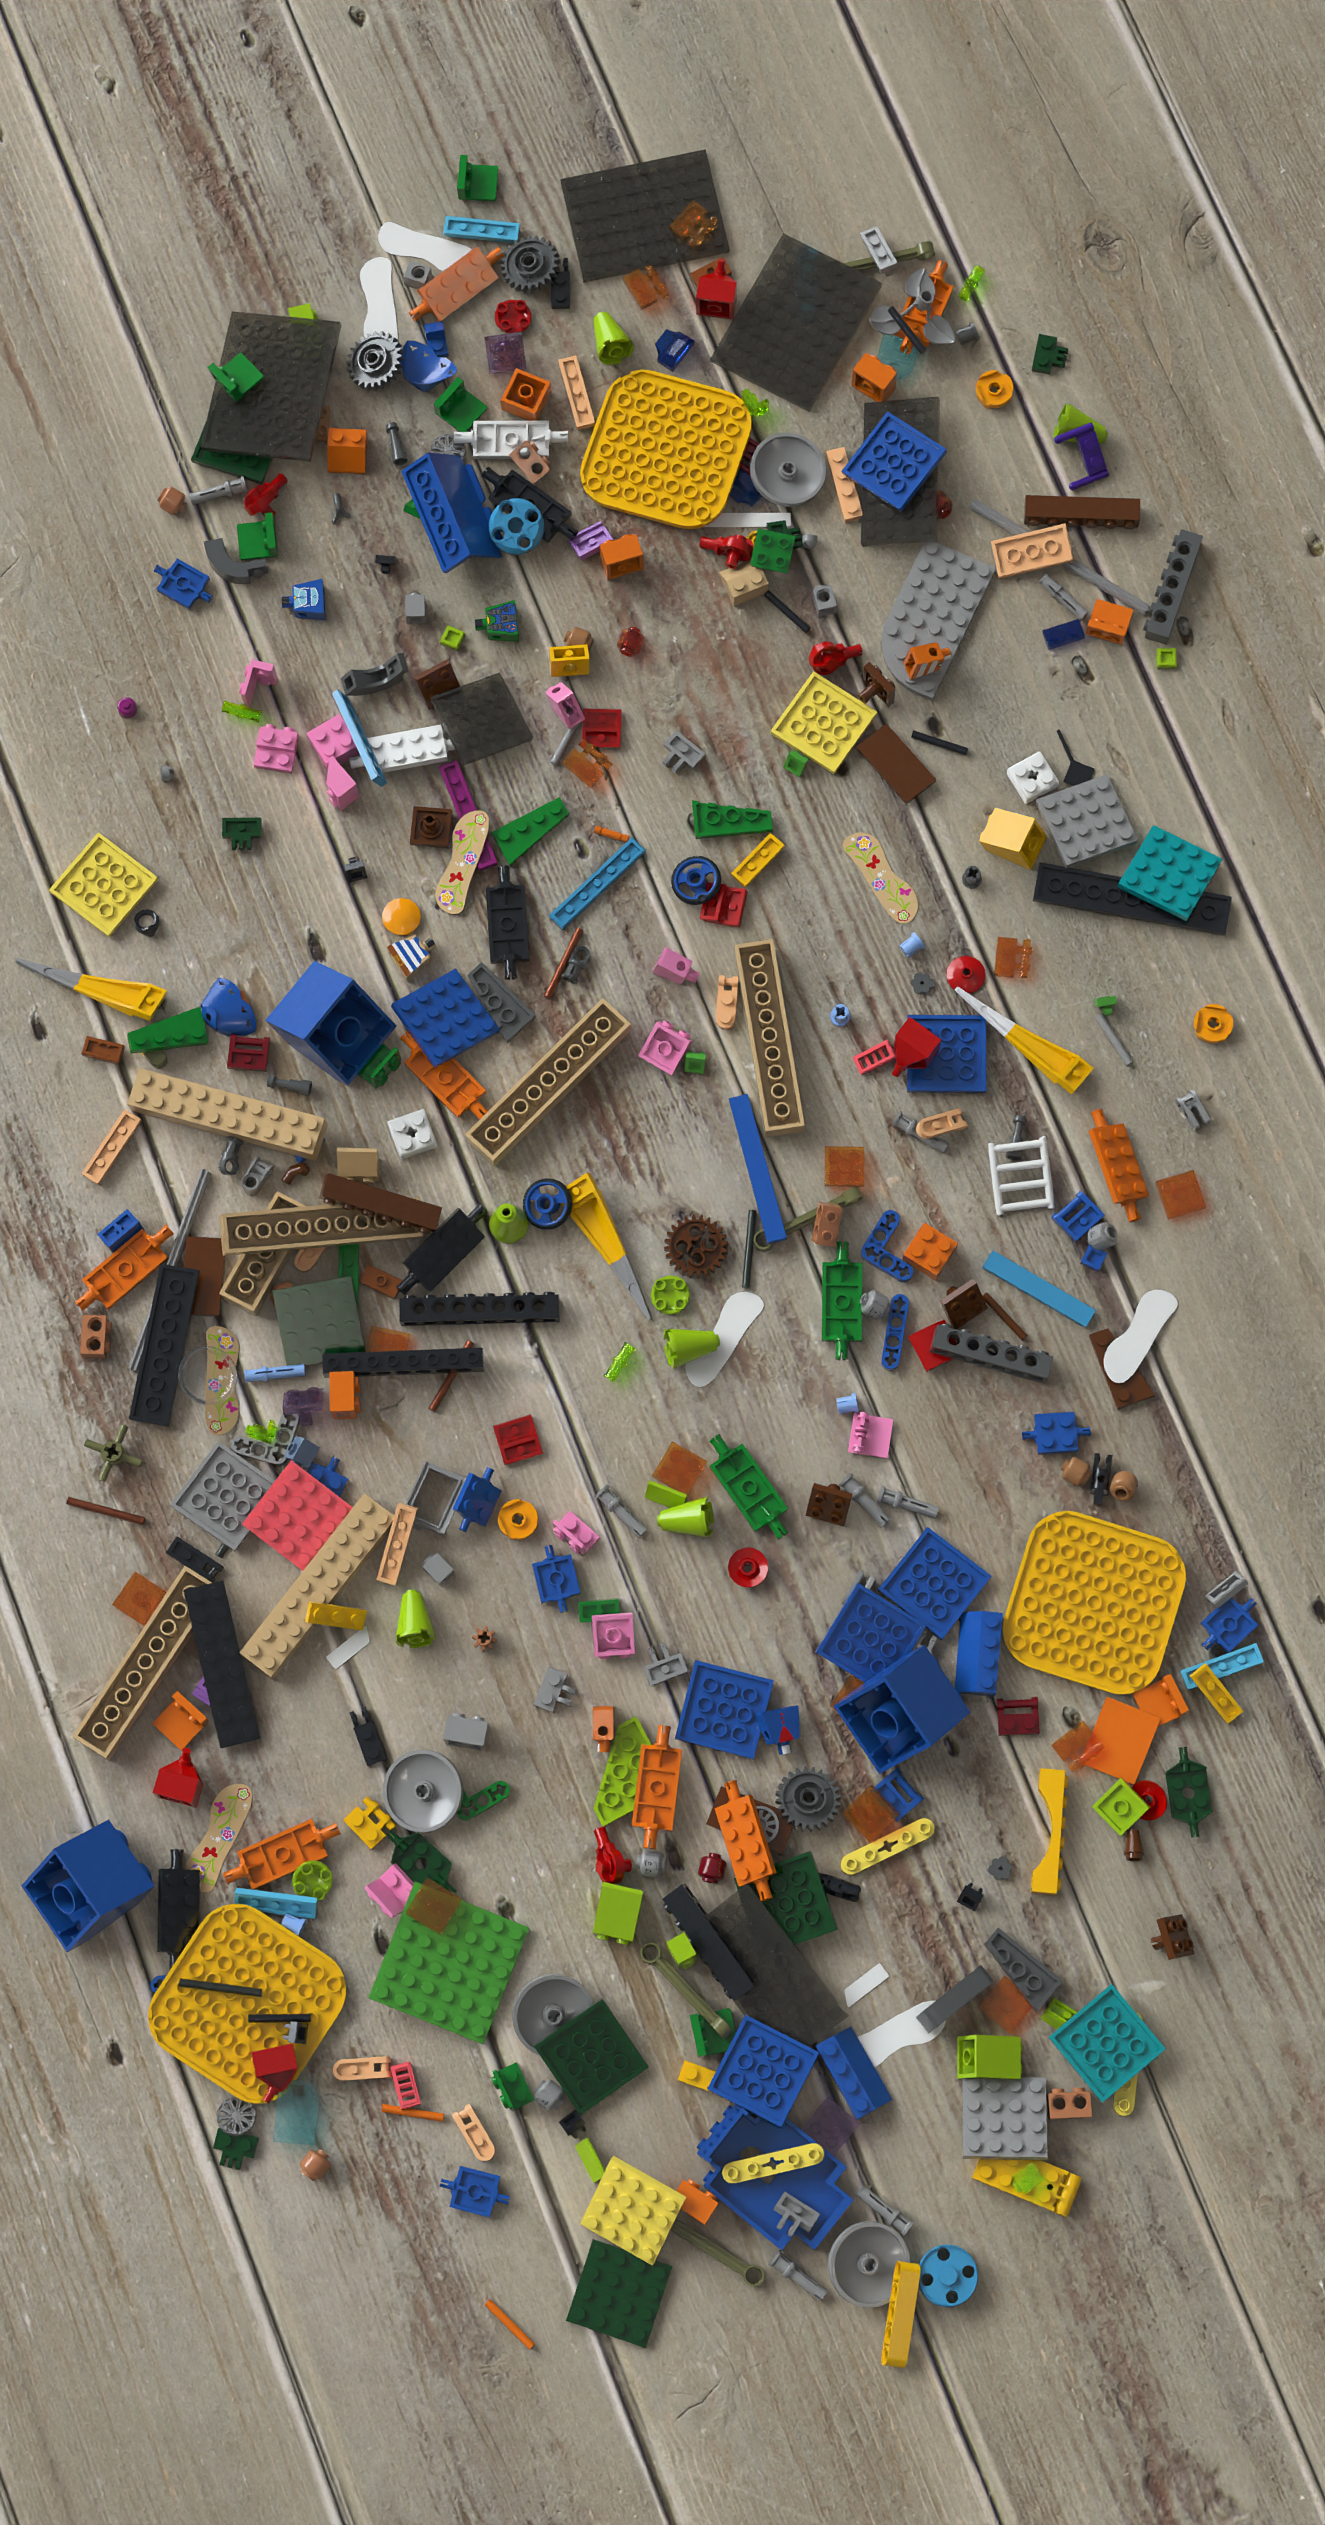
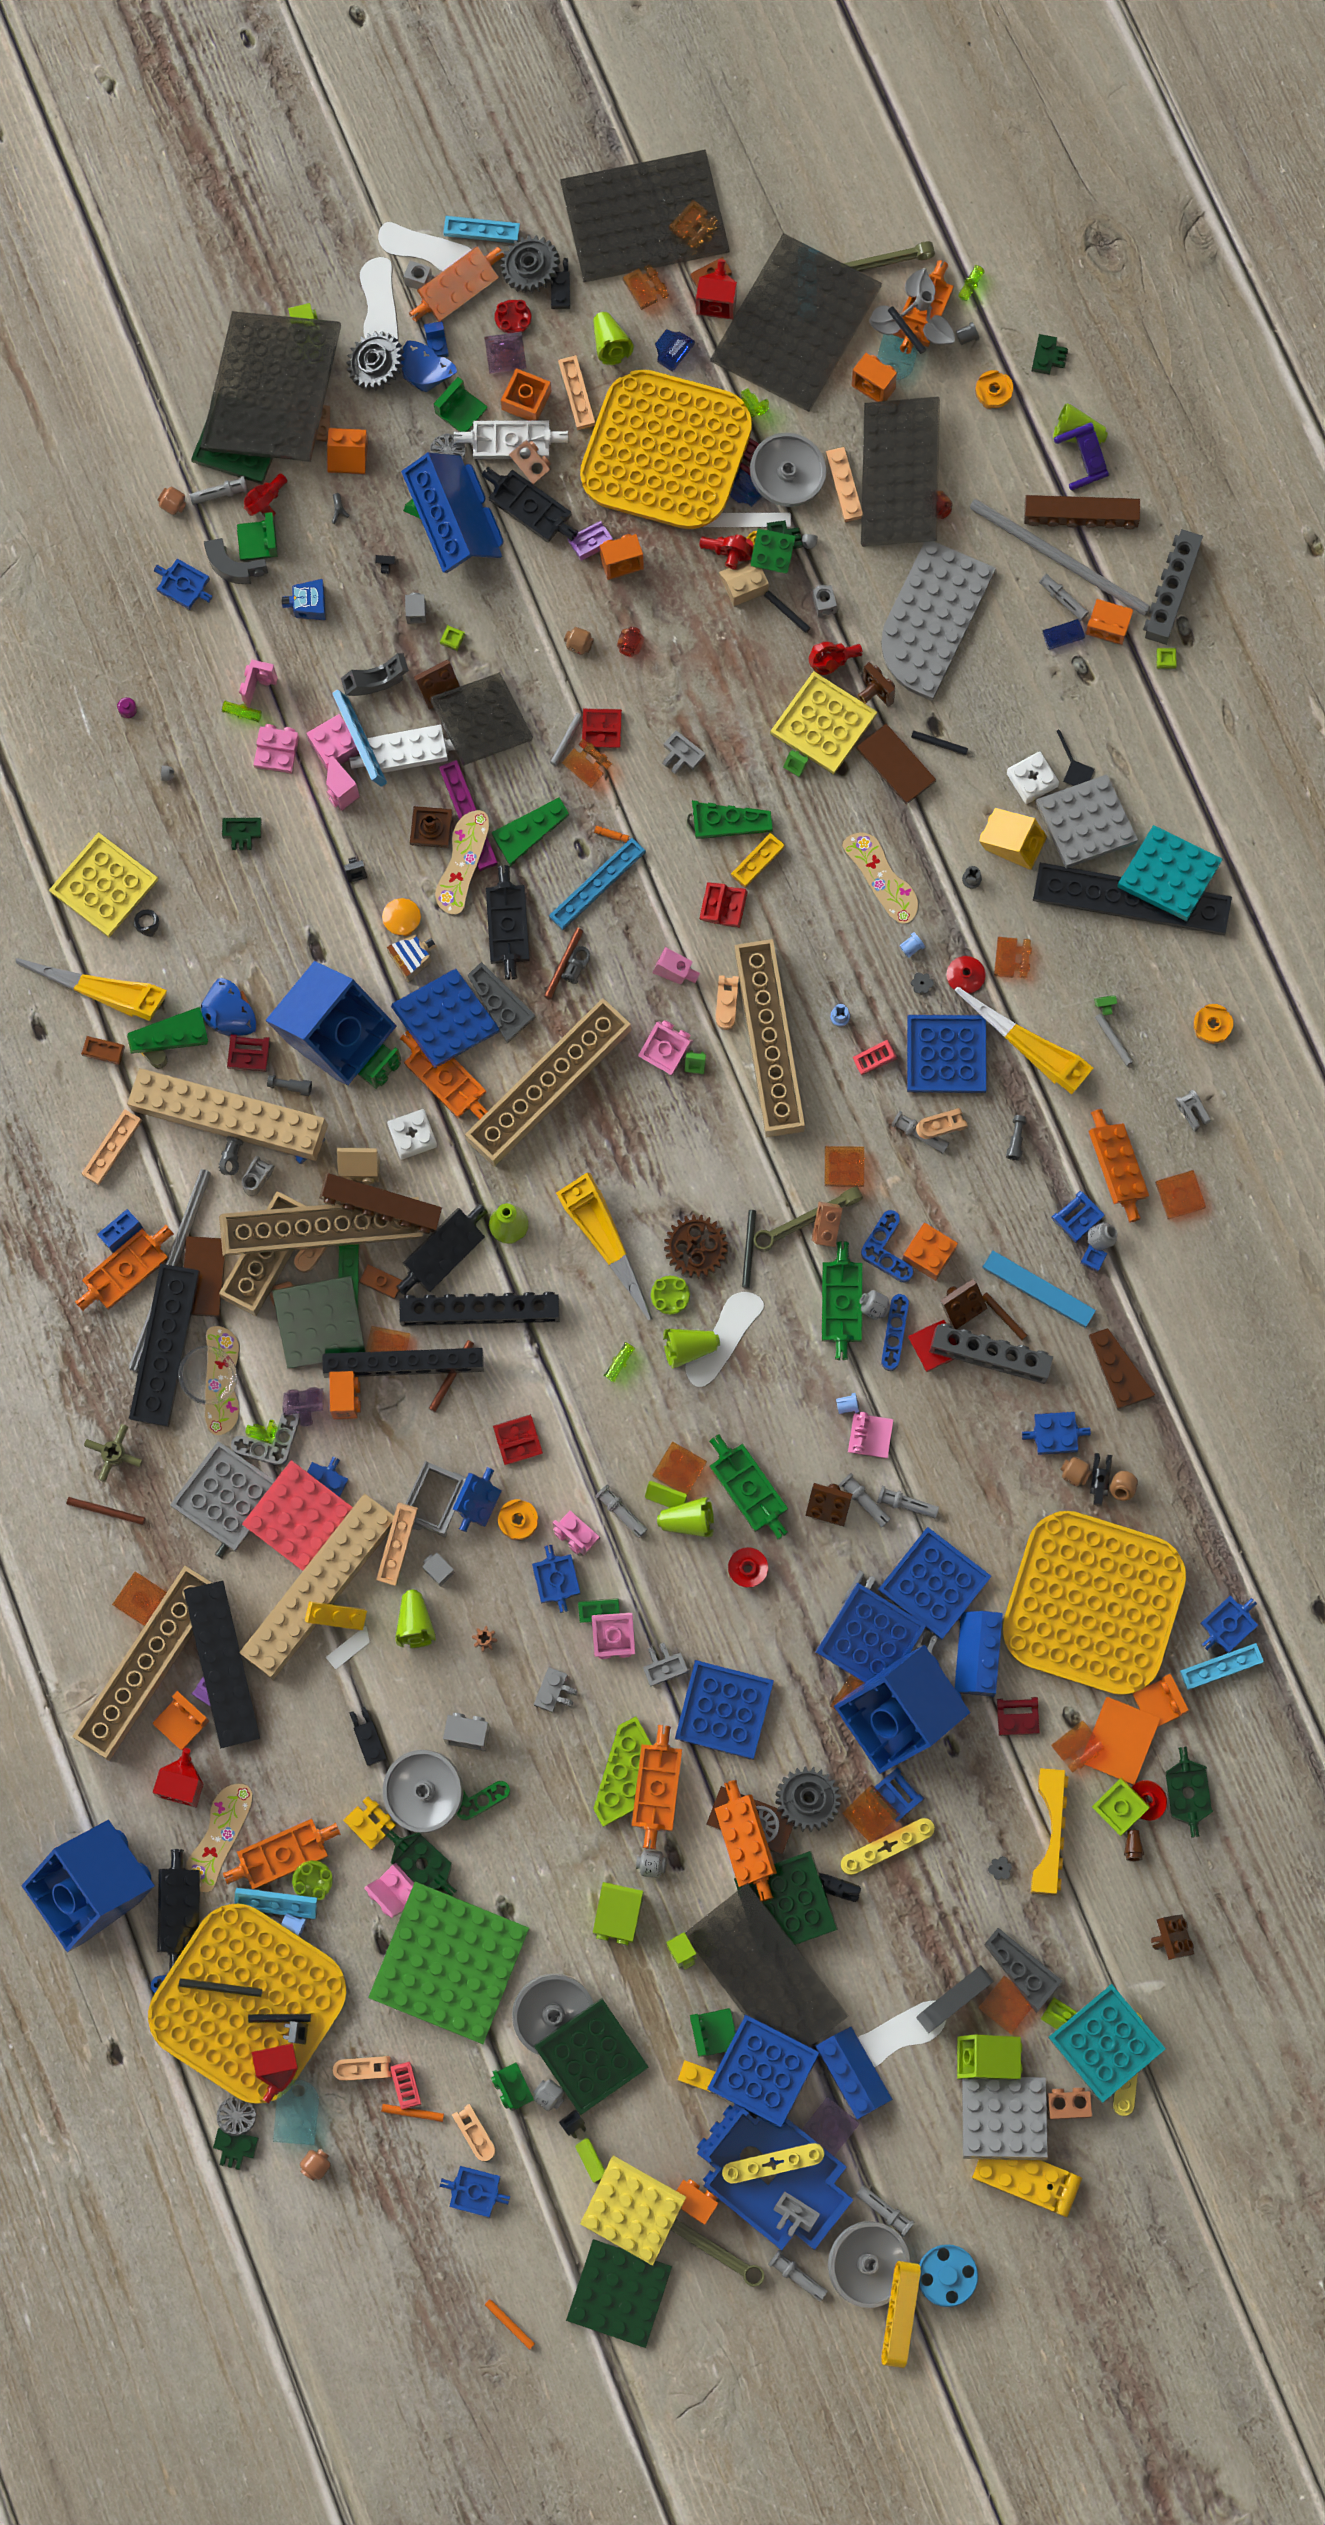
(89, 1337): nougat brick -> none
(193, 1559): black plate -> none
(236, 376): green bracket -> none
(274, 1373): light blue pin -> none
(294, 1170): reddish brown arm -> none
(301, 1452): sand blue brick -> none
(399, 456): dark grey piece -> none
(433, 1906): clear orange plate -> none
(476, 181): green bracket -> none
(500, 622): torso -> none
(516, 526): dark azure piece -> none
(534, 1193): blue wheel -> none
(562, 698): bright pink torso -> none
(569, 660): yellow brick -> none
(603, 1717): orange torso -> none
(609, 1860): red pin -> none
(687, 1992): olive piece -> none
(701, 895): blue wheel -> none
(709, 1941): black brick -> none
(712, 1868): dark red head -> none
(757, 1169): blue tile -> none
(780, 1727): blue torso -> none
(865, 1984): white sticker -> none
(879, 251): light grey plate -> none
(894, 461): blue plate -> none
(914, 1047): red piece -> none
(925, 659): orange torso -> none
(970, 1898): black tile -> none
(996, 1169): white bar -> none
(1026, 2179): clear neon green bracket -> none
(1032, 551): light nougat tile -> none
(1130, 1348): white sticker -> none
(1216, 1693): yellow plate -> none
(1226, 1589): light grey tile -> none

